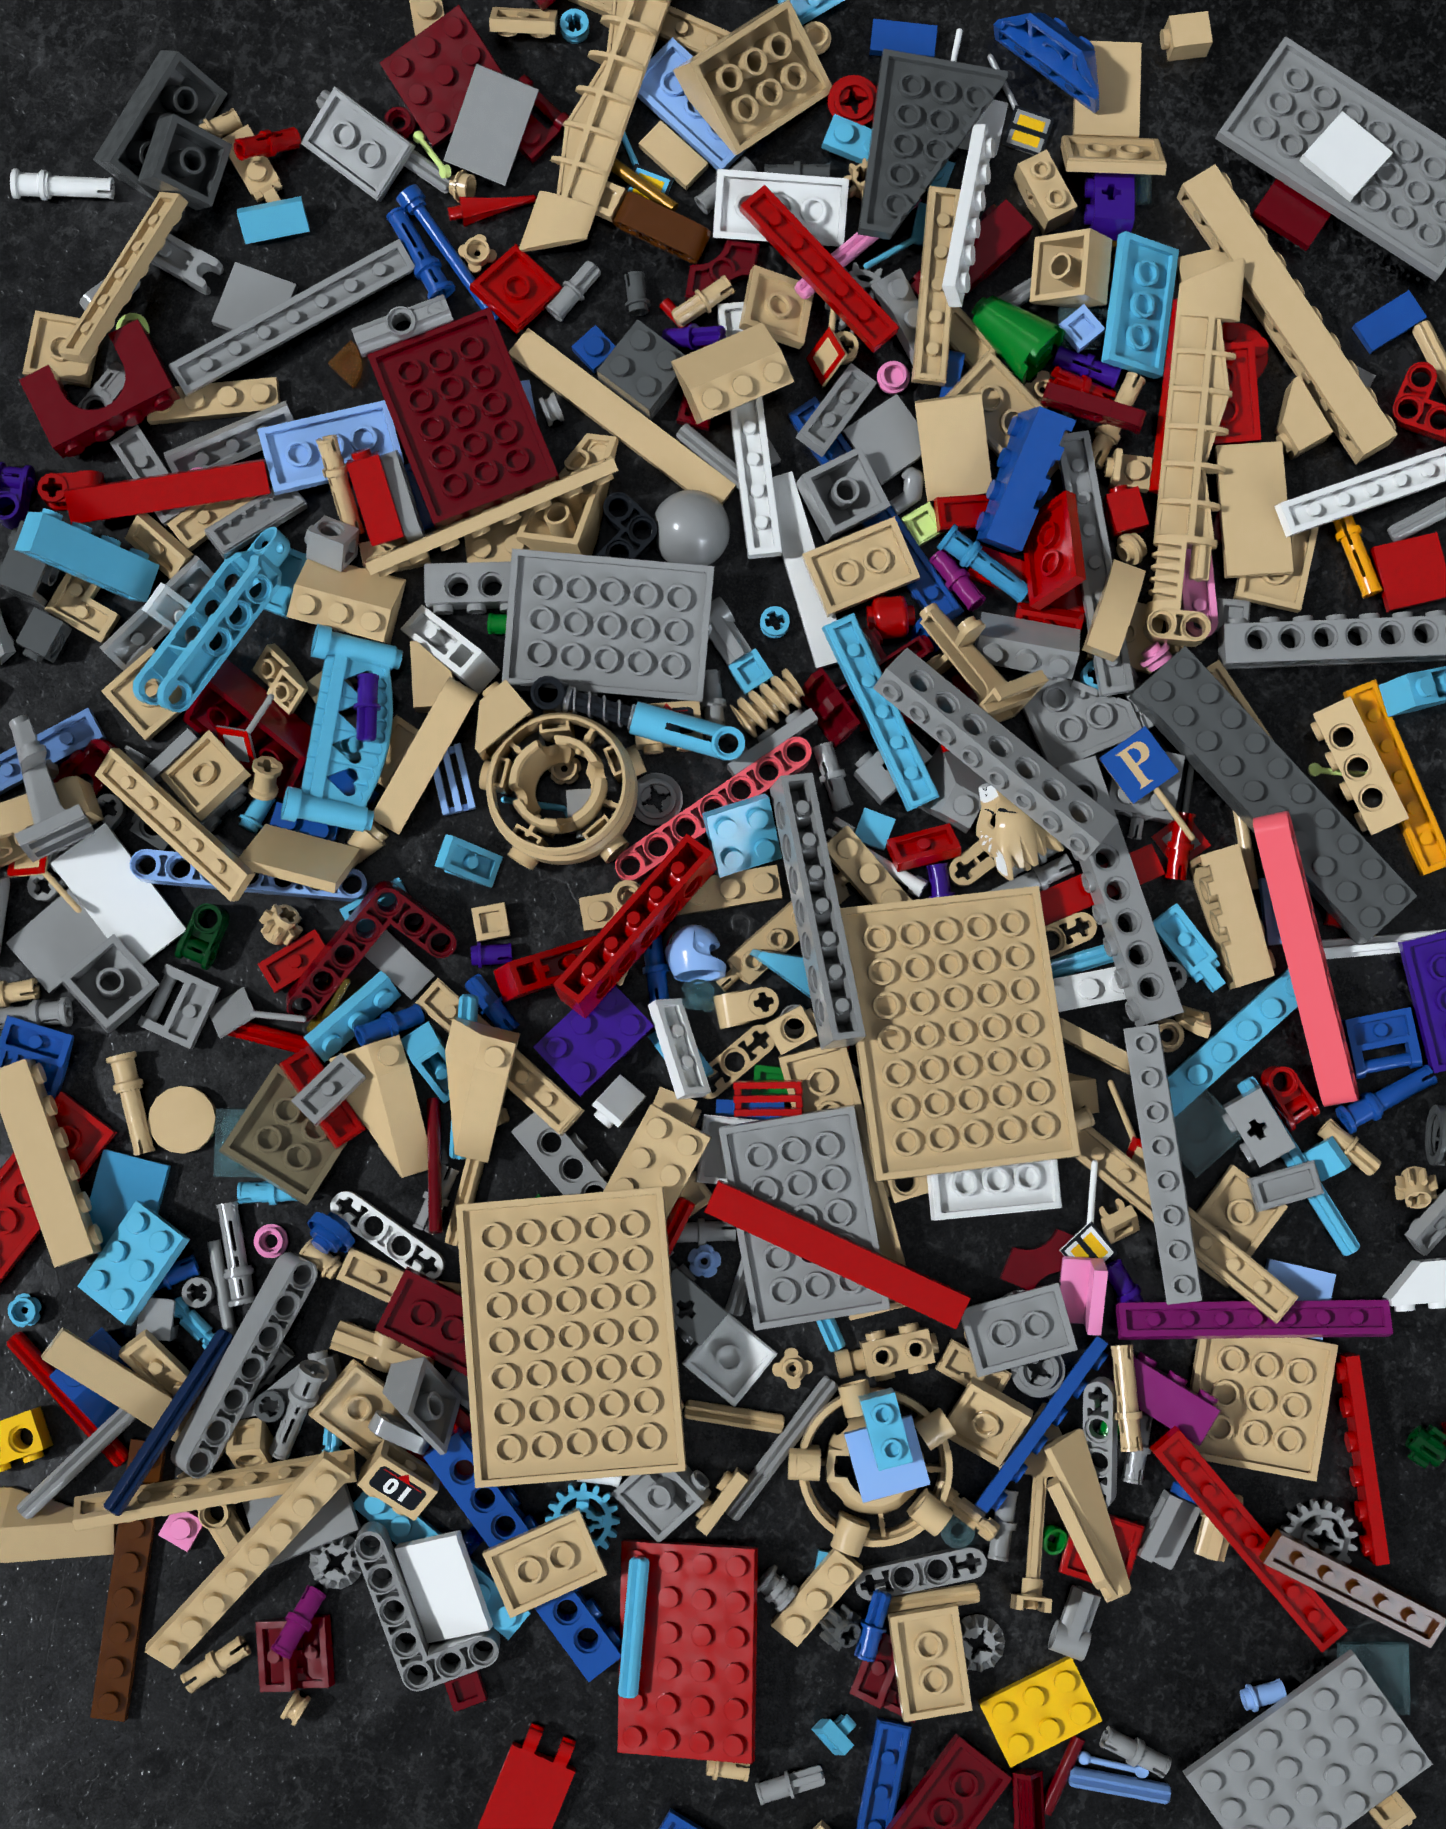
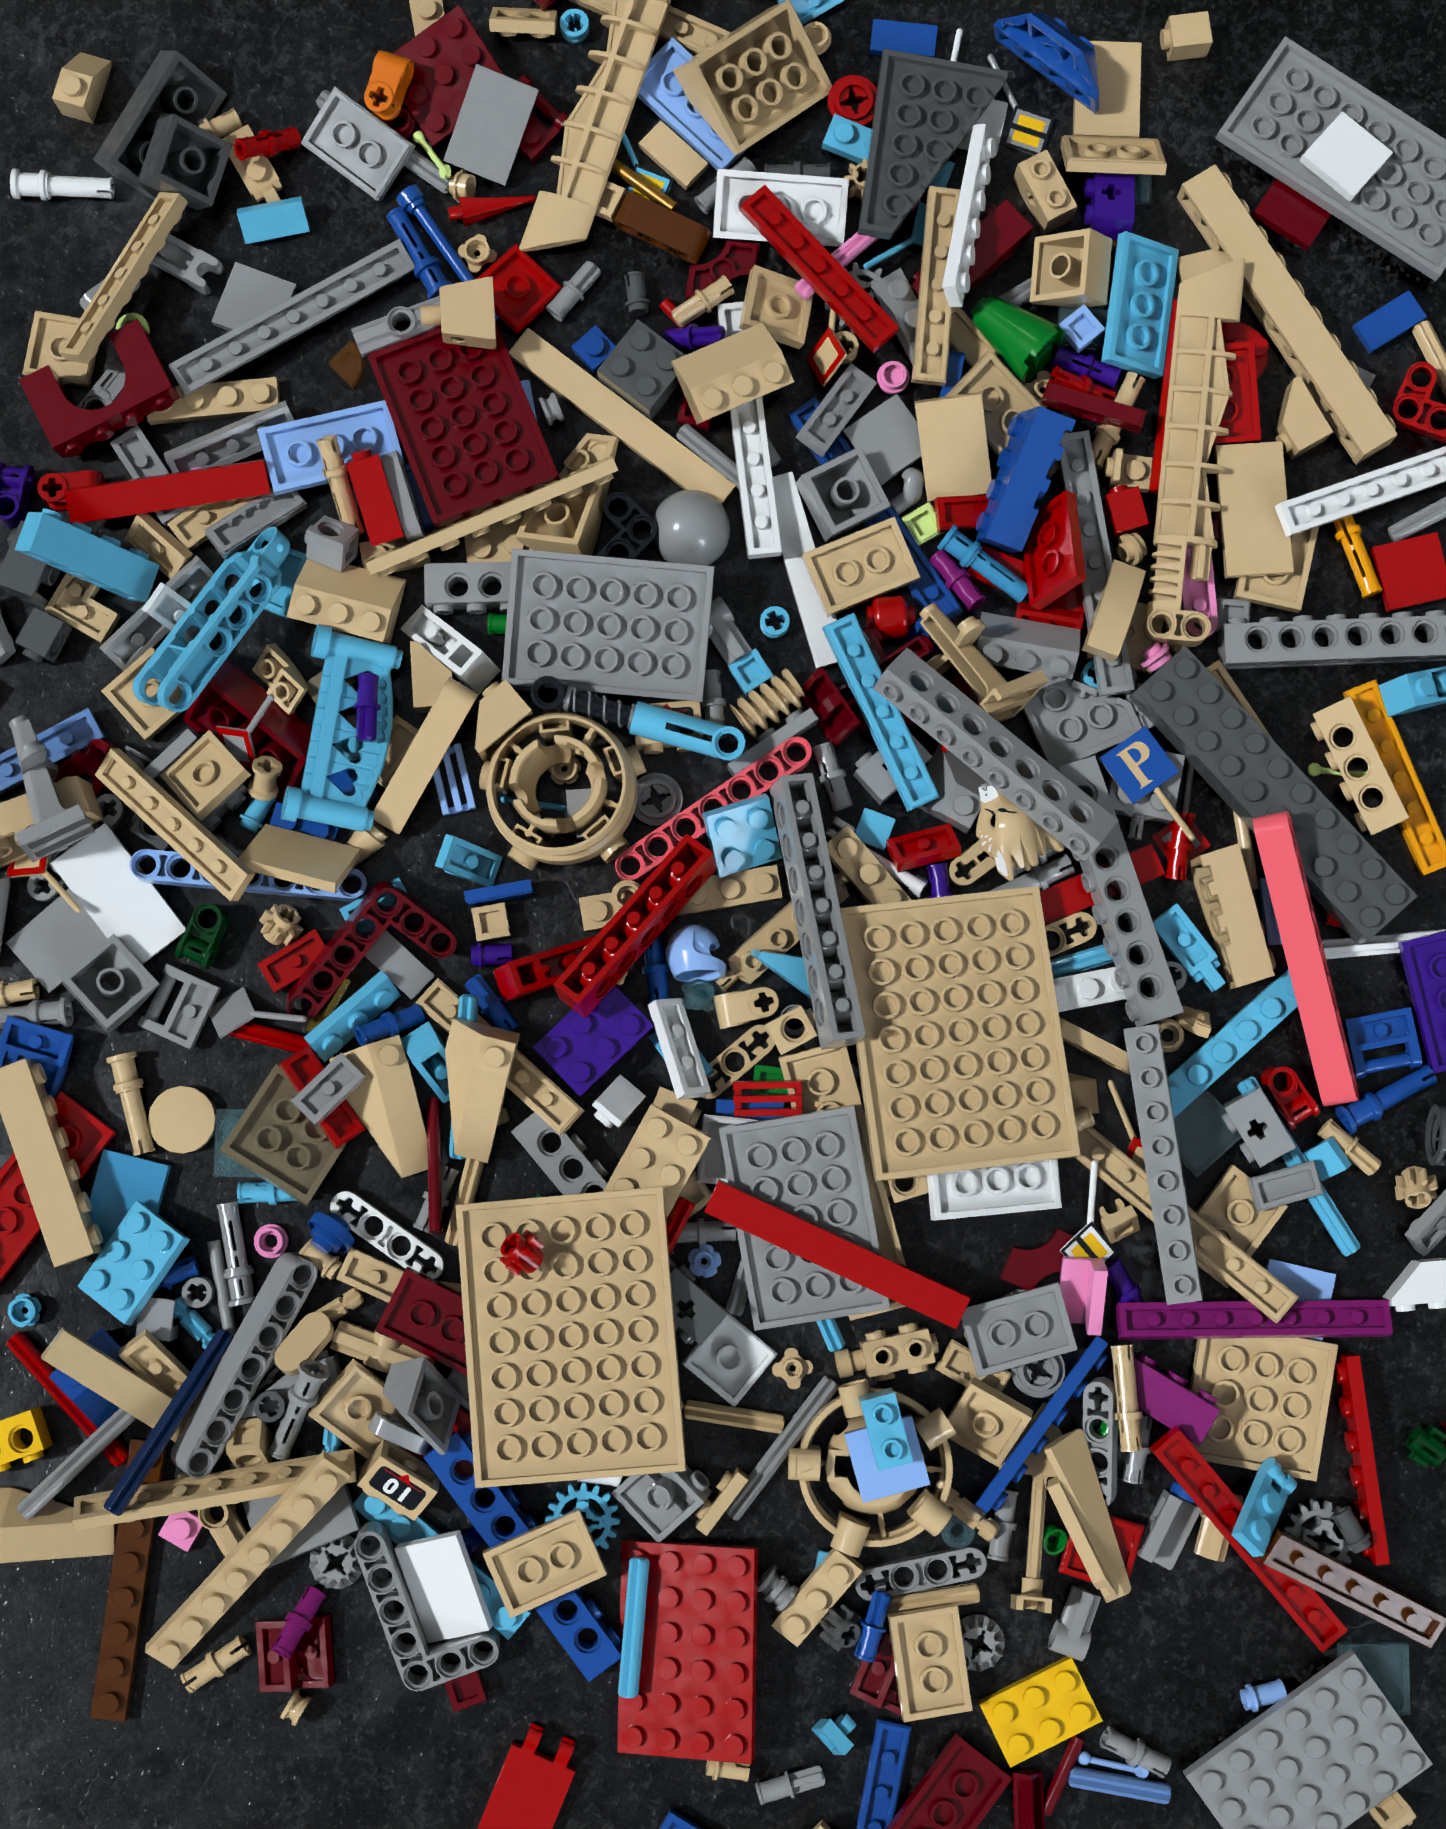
(82, 86): none -> tan slope
(304, 1342): none -> tan tile
(340, 1306): none -> tan axle
(388, 80): none -> orange piece
(464, 313): none -> tan torso
(499, 893): none -> blue tile
(522, 1252): none -> red gear
(1263, 1507): none -> medium azure plate
(1351, 1529): none -> dark grey pin

